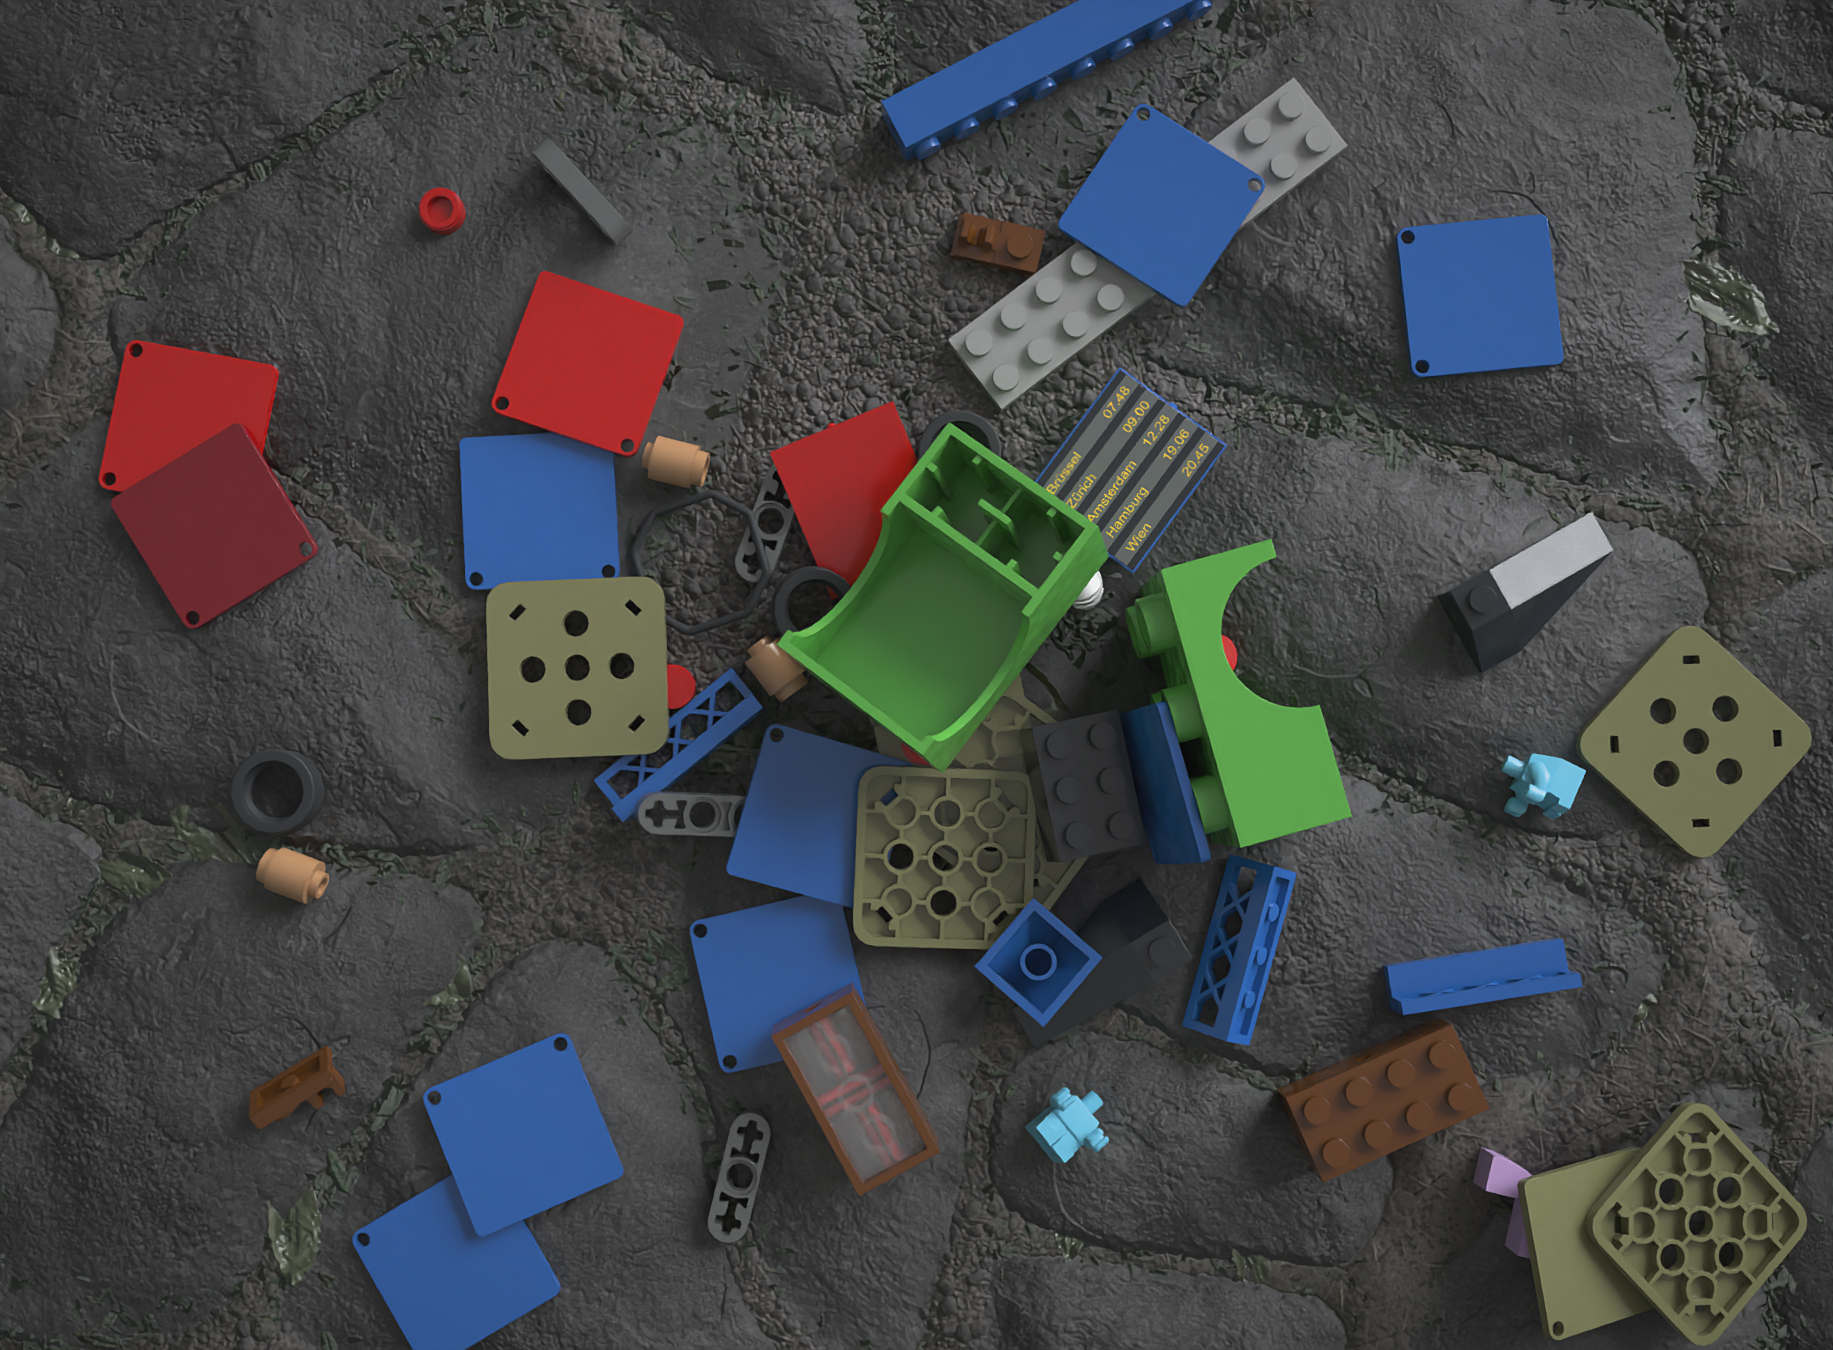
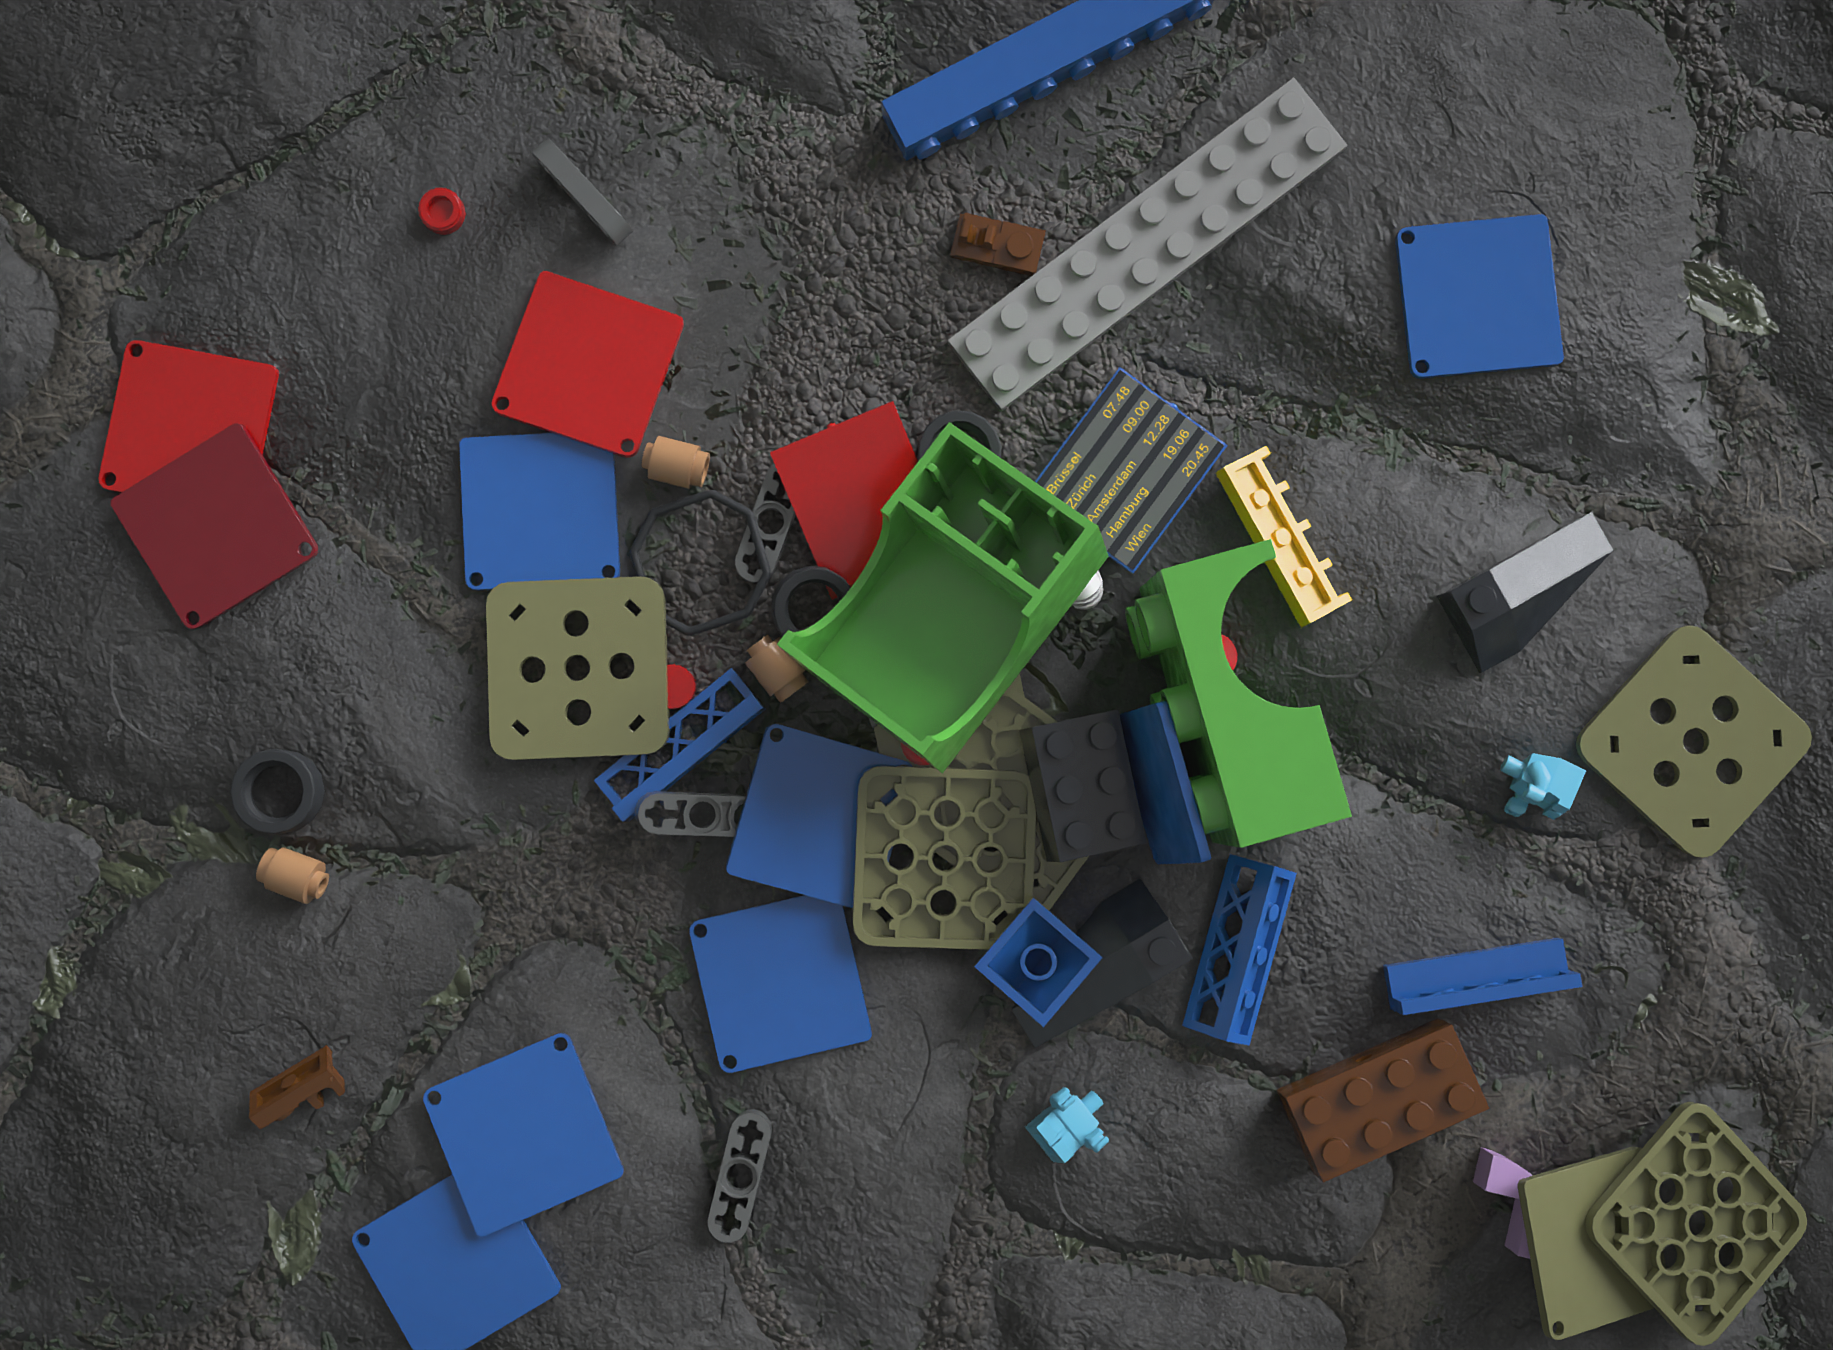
(855, 1089): clear brick -> none
(1161, 205): blue piece -> none
(1268, 517): none -> hinge

